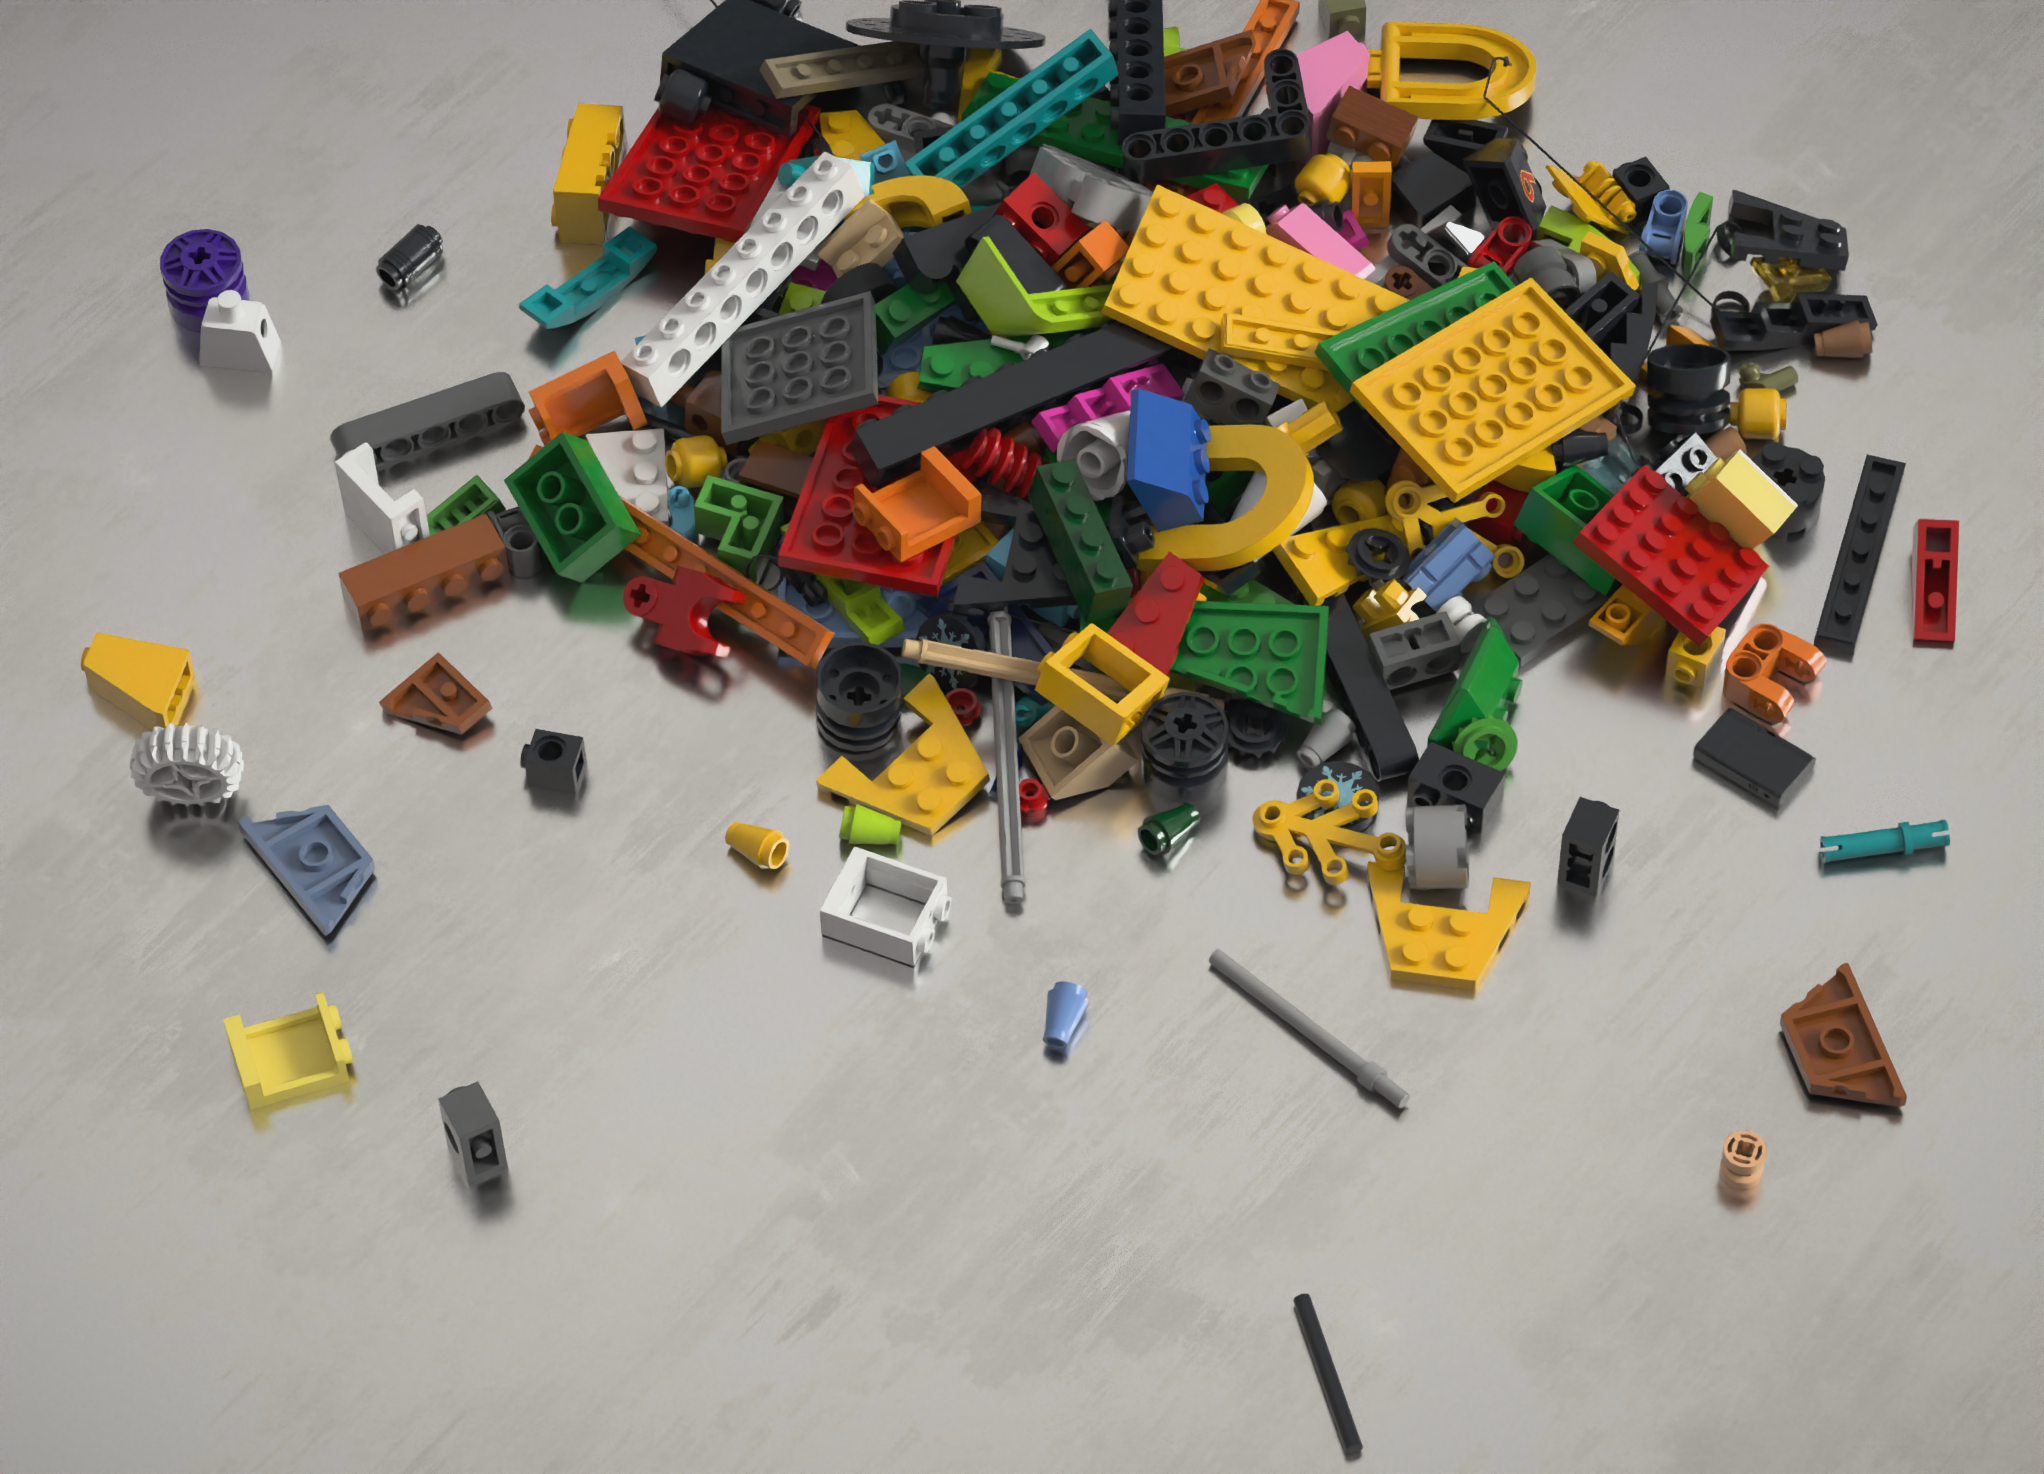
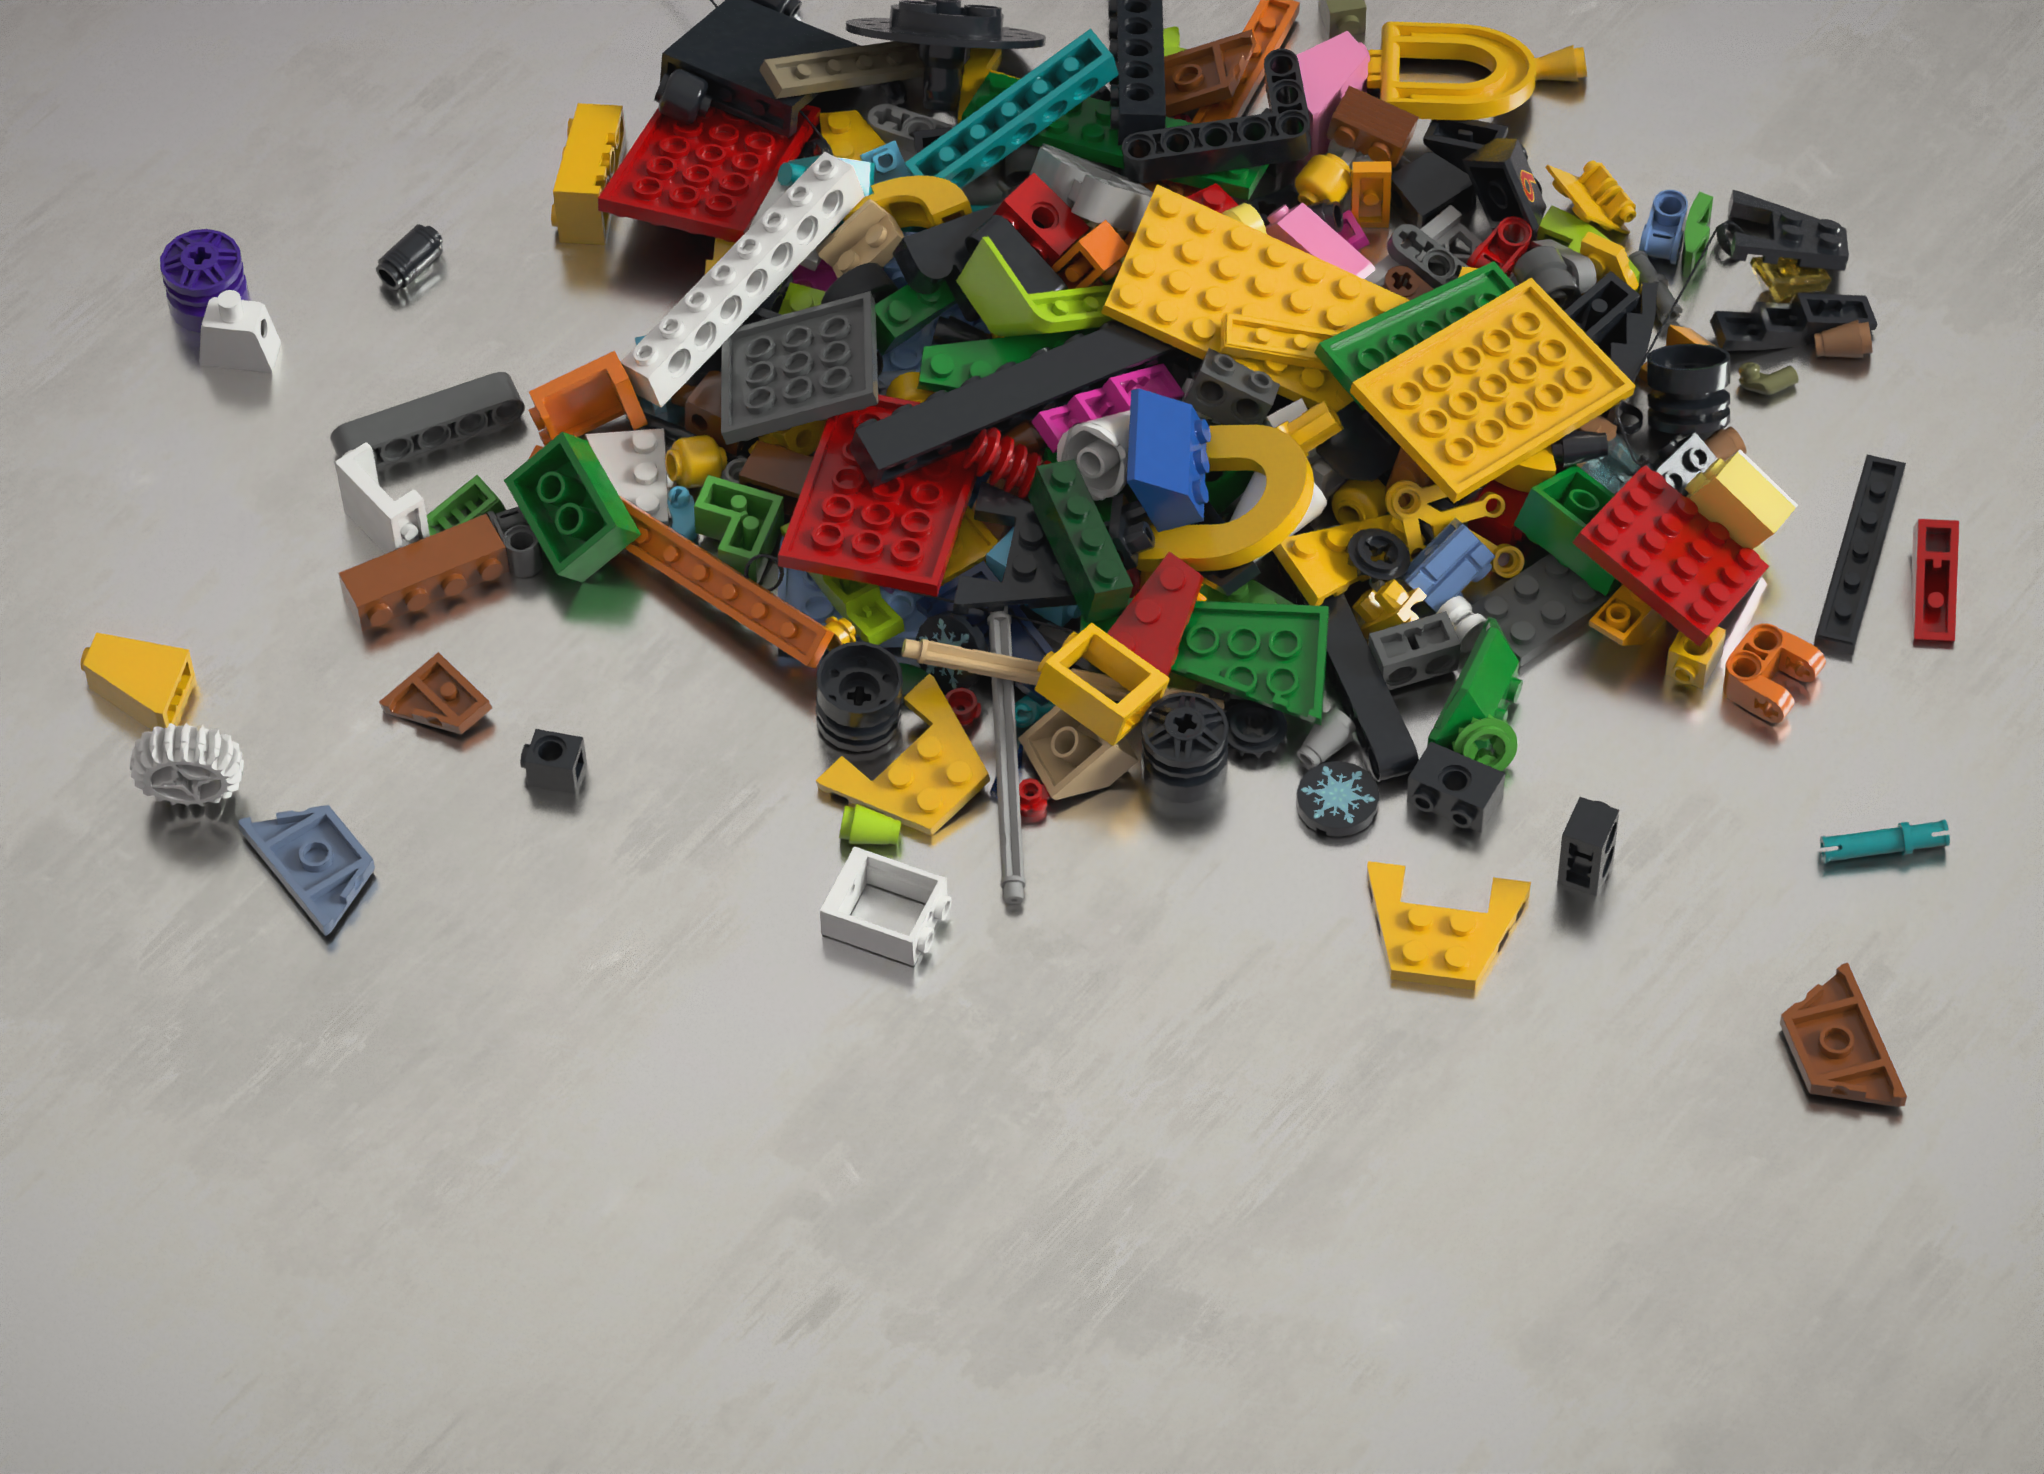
(289, 1054): light yellow panel -> none
(473, 1131): dark grey brick -> none
(593, 286): teal slope -> none
(682, 608): red piece -> none
(760, 845): yellow cone -> none
(804, 582): black axle -> none
(843, 630): none -> yellow plate
(919, 507): orange panel -> none
(1025, 350): white hand -> none
(1063, 1012): medium blue cone -> none
(1164, 830): dark green cone -> none
(1326, 830): yellow plant -> none
(1328, 1374): black bar -> none
(1369, 1074): light grey bar -> none
(1437, 847): light grey brick -> none
(1456, 238): flat silver slope -> none
(1562, 65): none -> yellow cone
(1641, 184): black brick -> none
(1723, 295): black piece -> none
(1743, 1160): light nougat wheel -> none
(1754, 757): black piece -> none
(1759, 413): yellow head -> none
(1800, 478): black brick -> none

